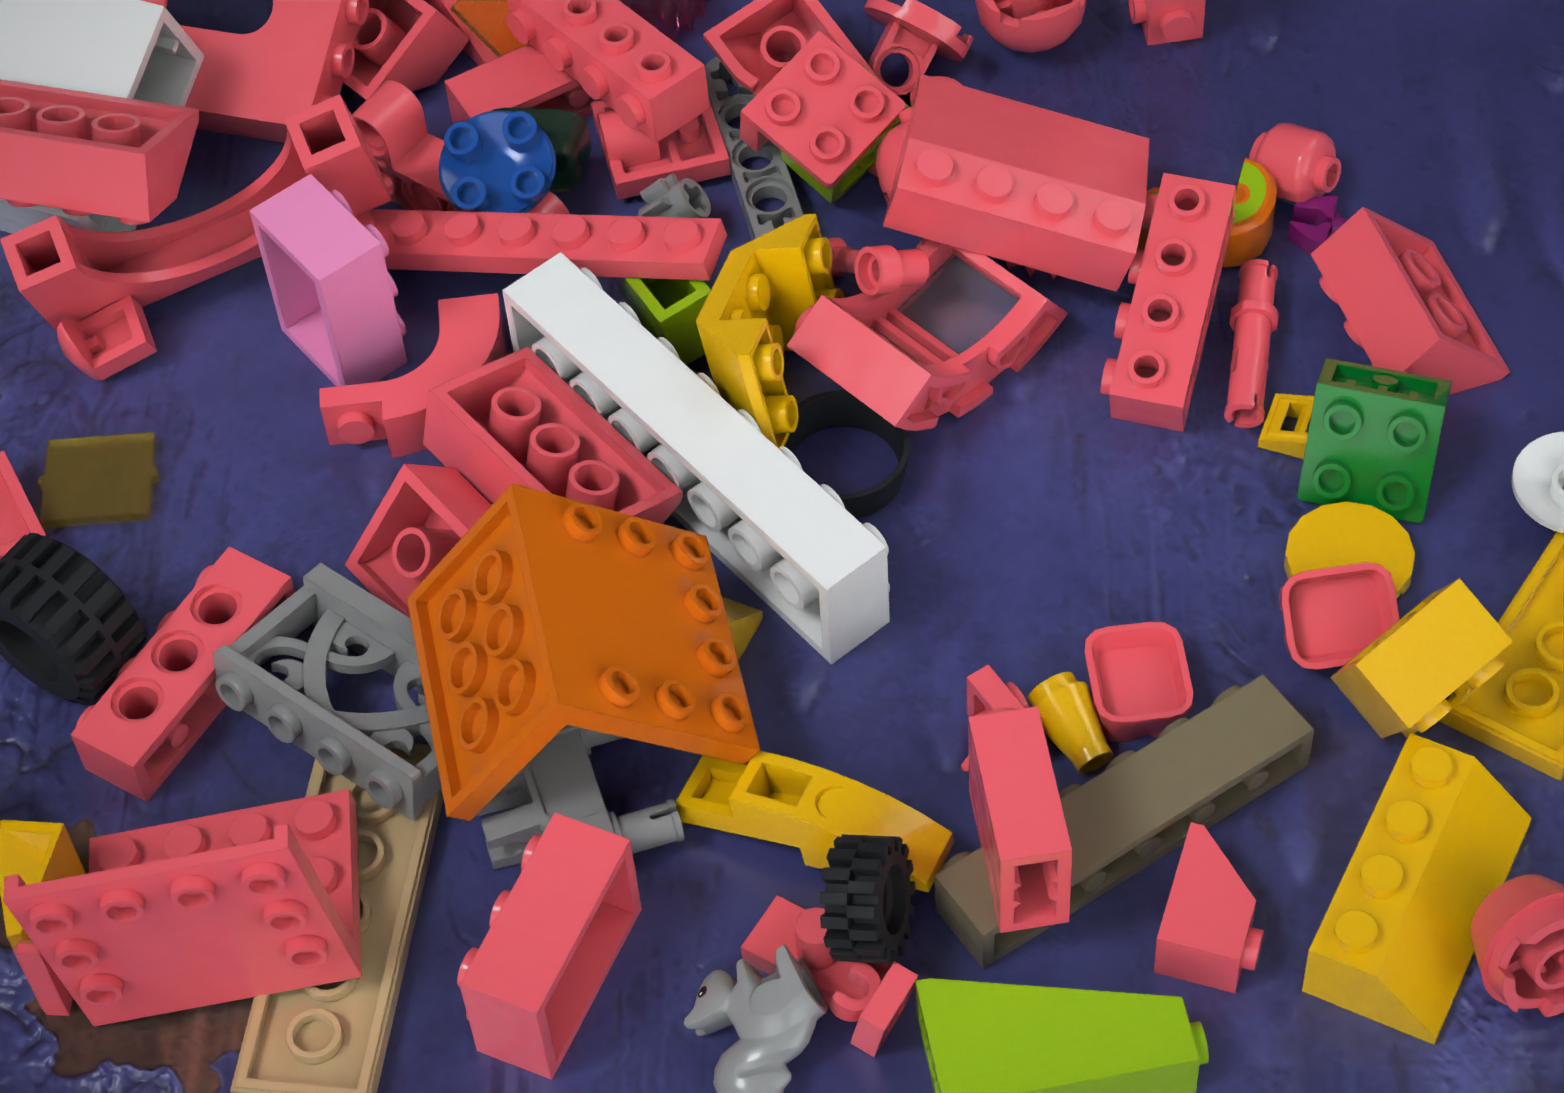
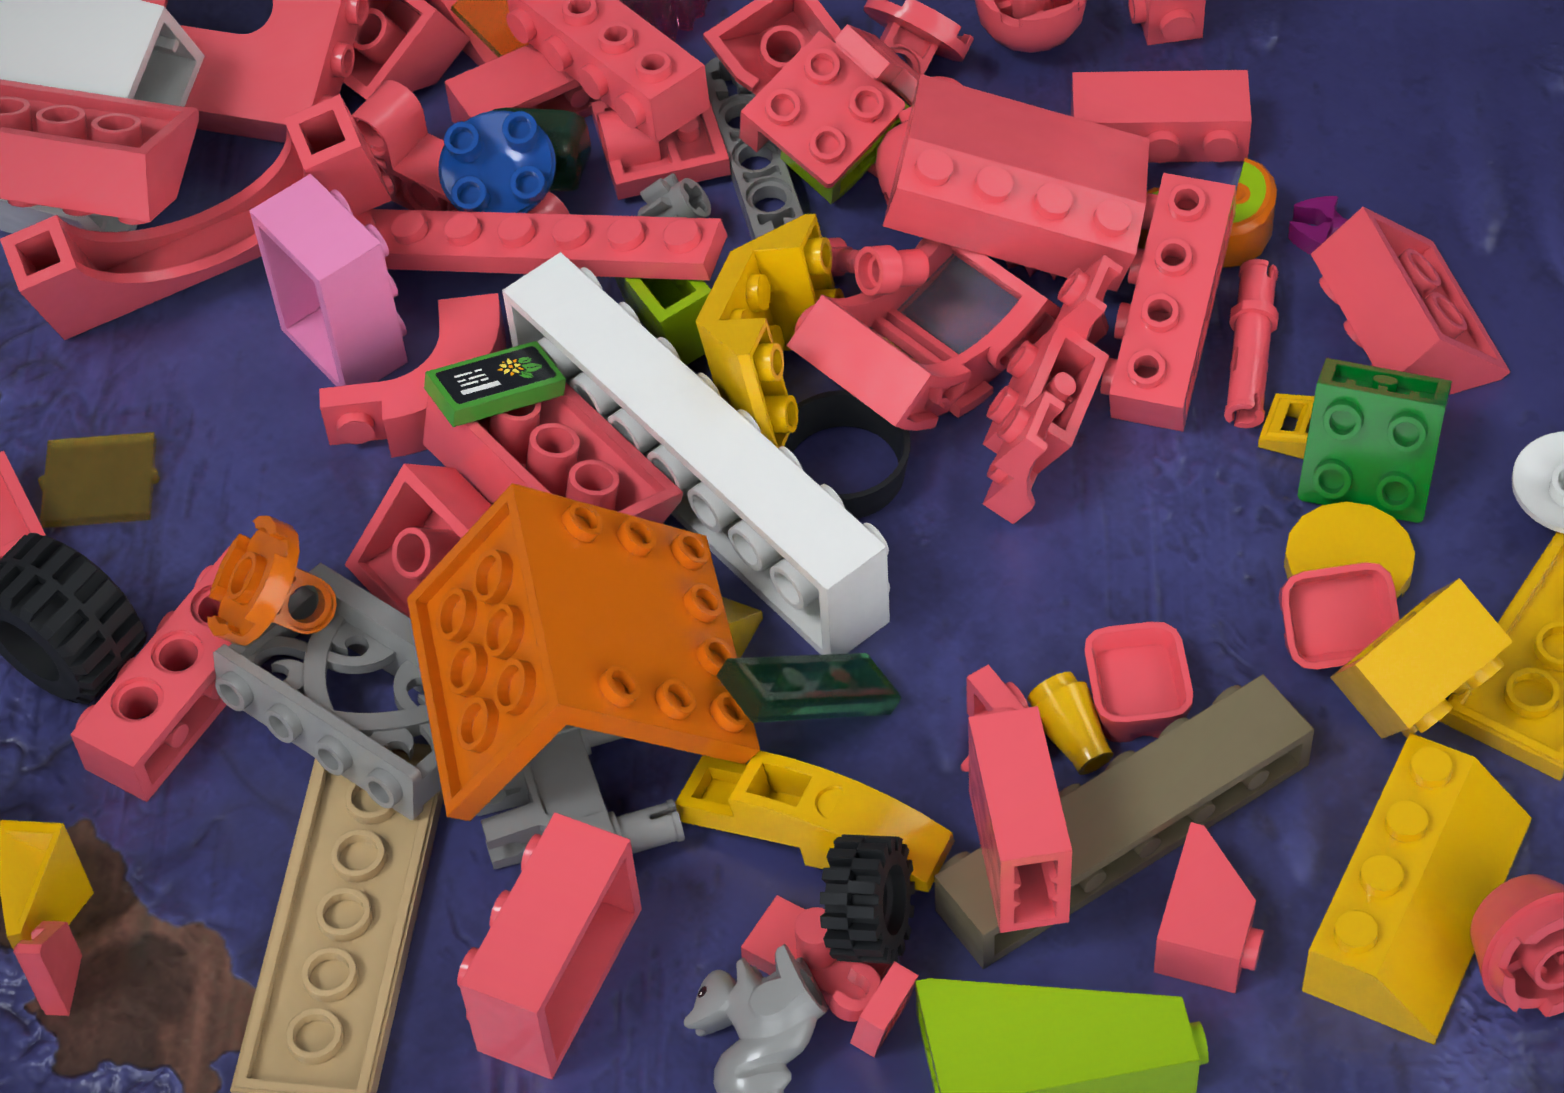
(107, 339): coral plate -> none
(203, 910): coral bracket -> none
(258, 582): none -> orange tile
(494, 383): none -> tile
(808, 687): none -> clear green tile
(878, 61): none -> coral tile
(1048, 392): none -> coral bracket
(1182, 112): none -> coral brick
(1299, 161): coral head -> none

